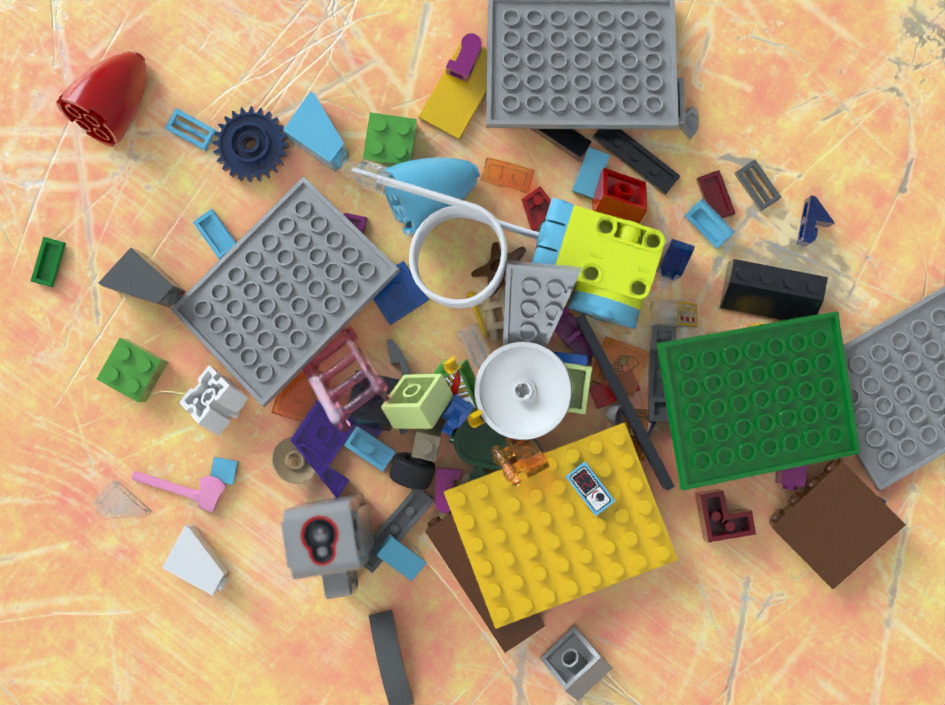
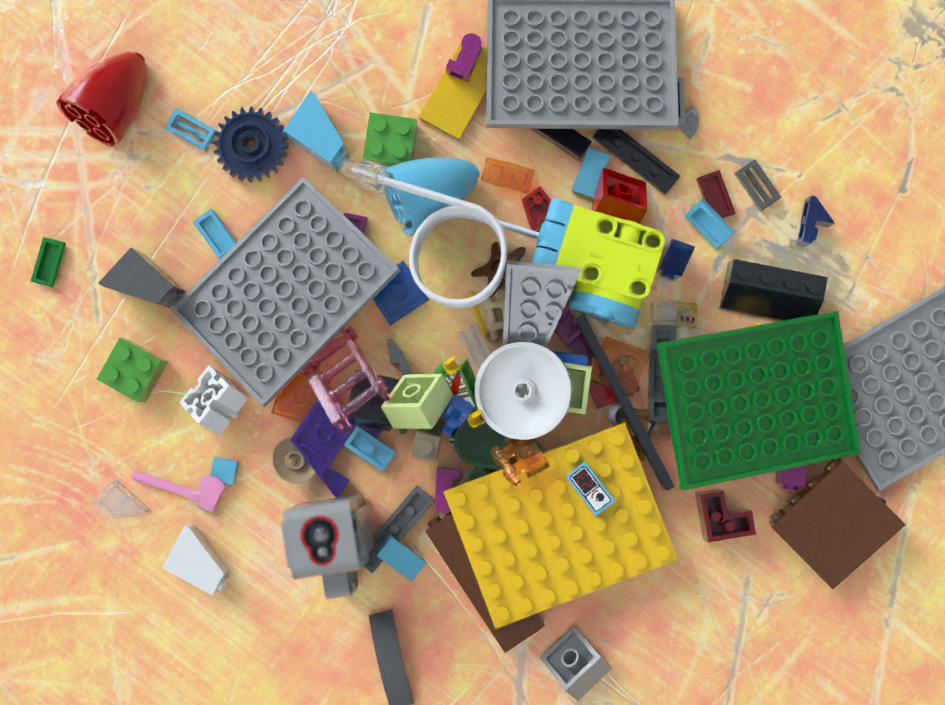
(412, 471): black tyre -> none

